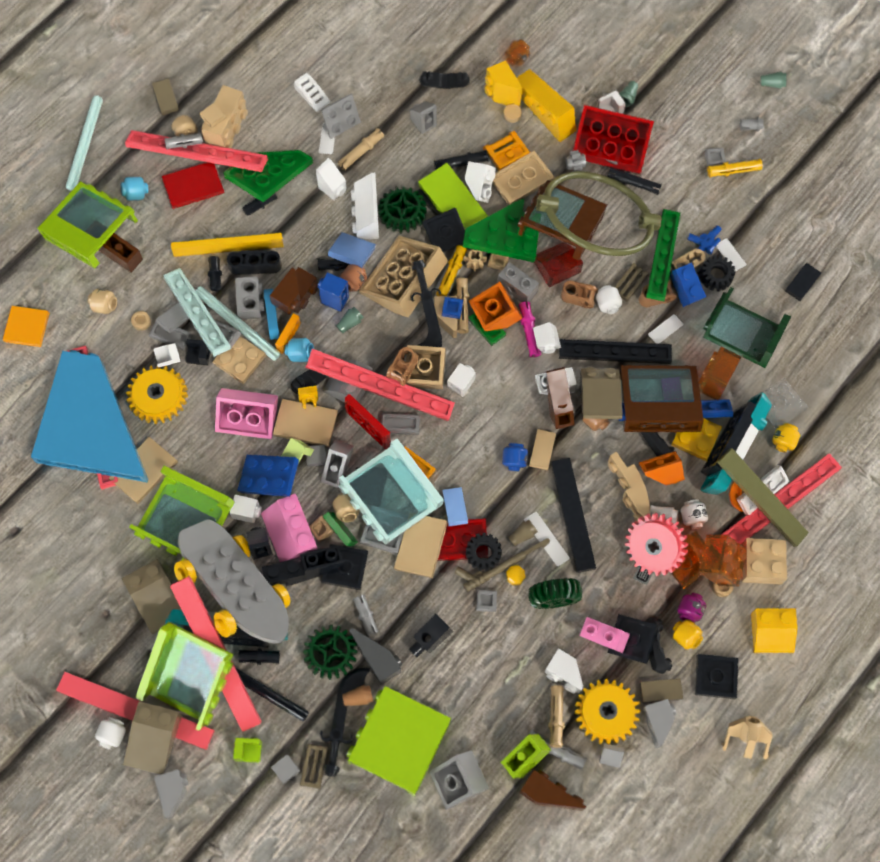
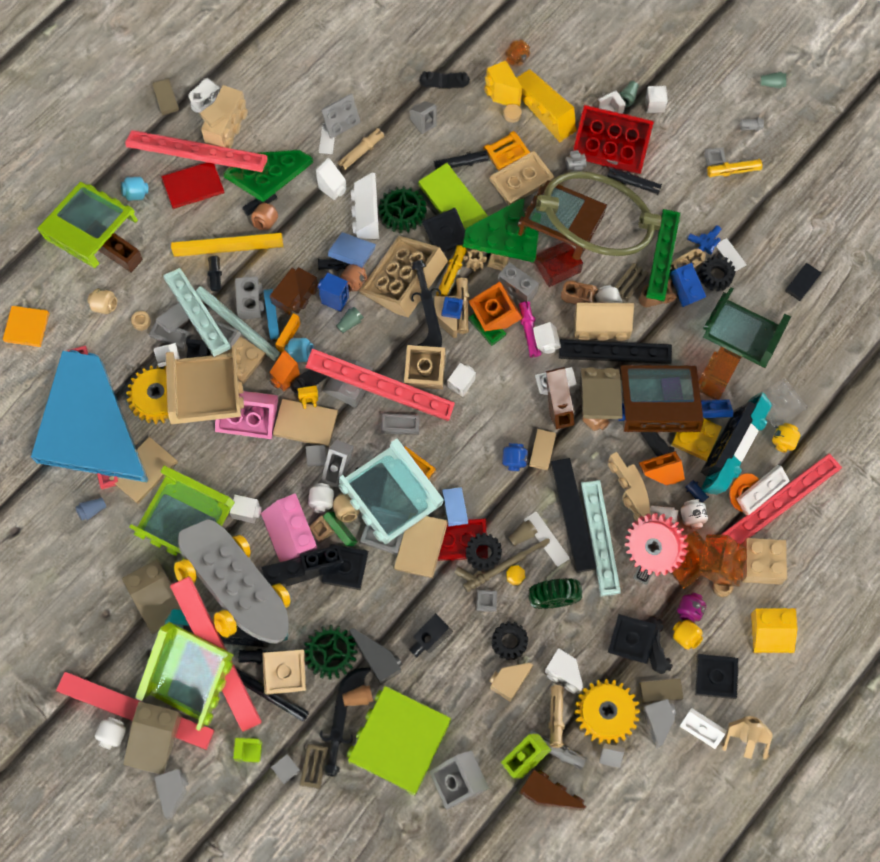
(84, 142): light aqua axle -> none
(90, 508): none -> sand blue cone
(183, 141): light grey pin -> none
(184, 125): tan head -> none
(203, 94): none -> white piece
(204, 387): none -> tan panel
(246, 257): black beam -> none
(259, 542): black slope -> none
(264, 216): none -> nougat head
(268, 475): blue plate -> none
(284, 371): none -> orange slope
(284, 671): none -> tan plate
(297, 449): yellowish green panel -> none
(306, 82): white slope -> none
(321, 498): none -> white head
(365, 615): light grey pin -> none
(367, 421): red tile -> none
(402, 367): medium nougat piece -> none
(479, 180): white slope -> none
(509, 628): none -> black tyre
(509, 680): none -> tan slope
(600, 538): none -> light aqua tile
(603, 321): none -> tan slope
(604, 635): bright pink brick -> none
(656, 99): none -> white brick
(665, 329): white sticker -> none
(696, 491): none -> dark blue pin
(703, 728): none -> white plate
(762, 497): olive tile -> none

